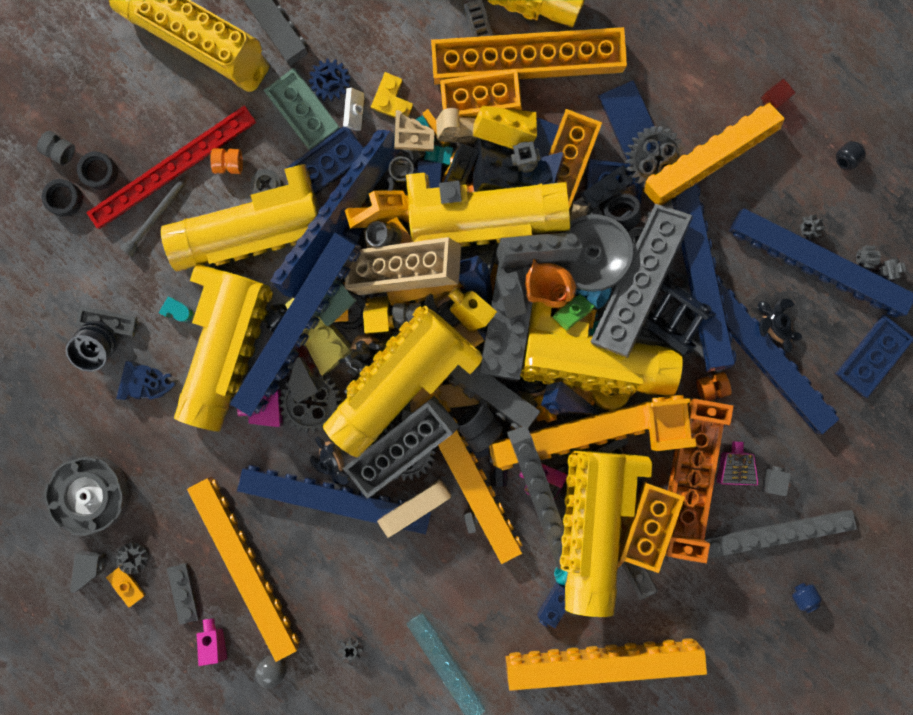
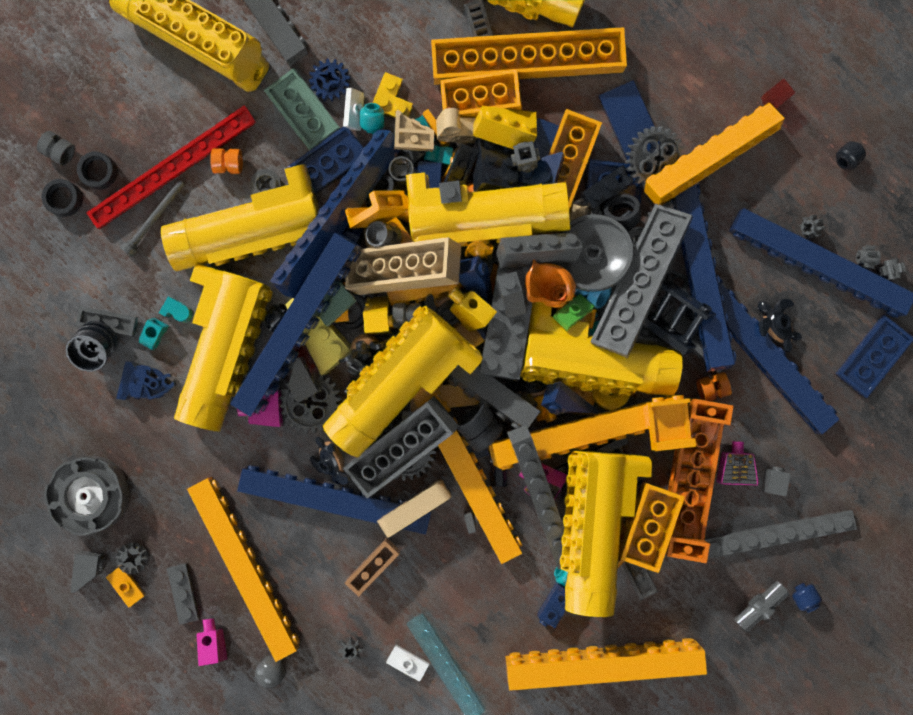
(152, 333): none -> teal leg
(372, 118): none -> teal head
(372, 567): none -> medium nougat brick
(407, 663): none -> white plate
(478, 249): none -> light orange hat
(761, 606): none -> dark grey piece

